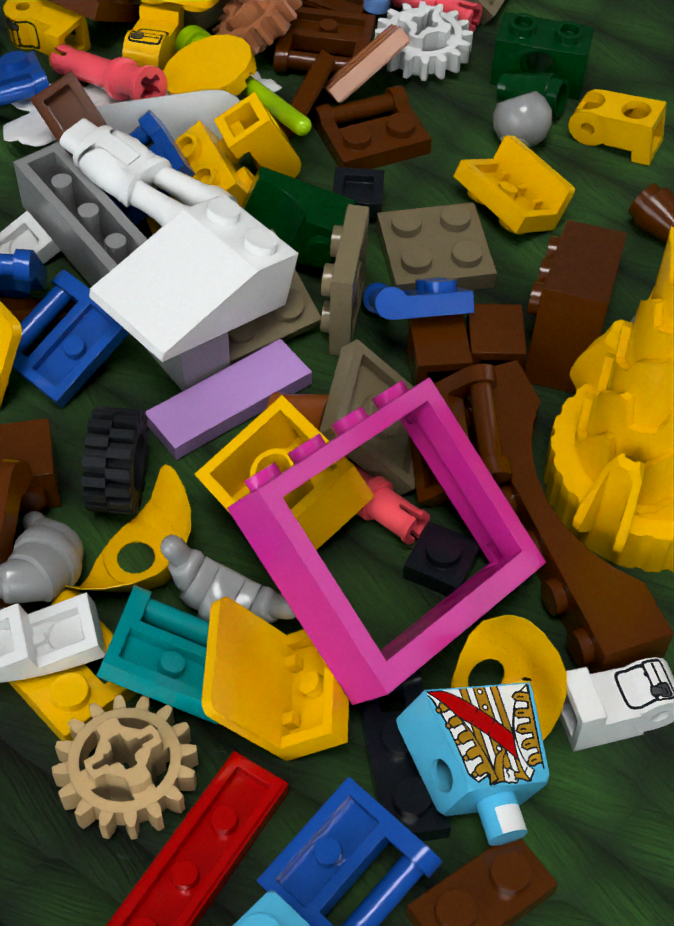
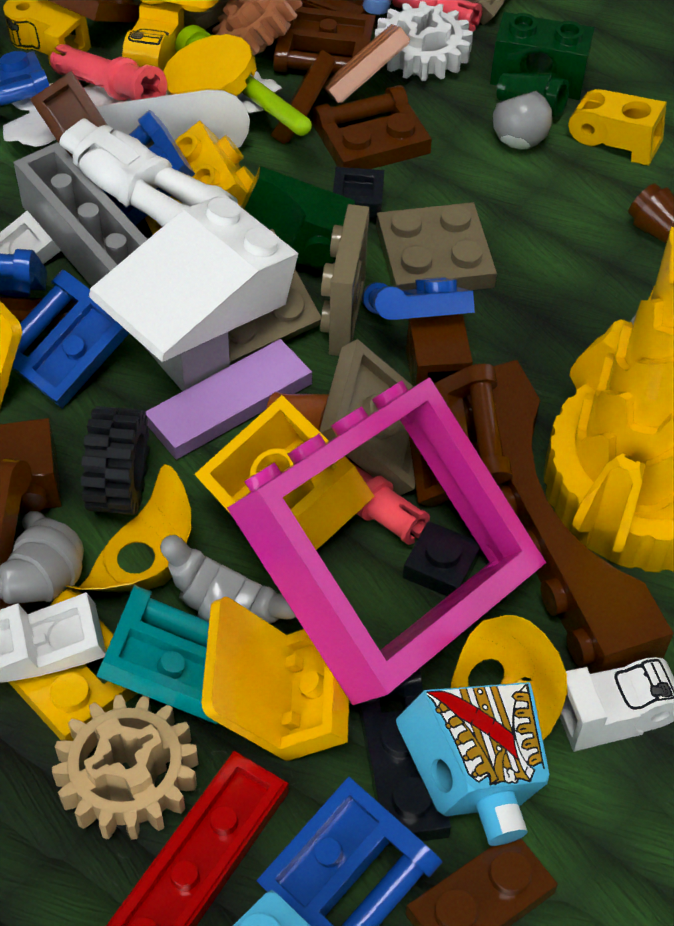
(254, 130): yellow leg -> none
(496, 334): reddish brown brick -> none
(517, 187): yellow bracket -> none
(571, 300): reddish brown wedge -> none

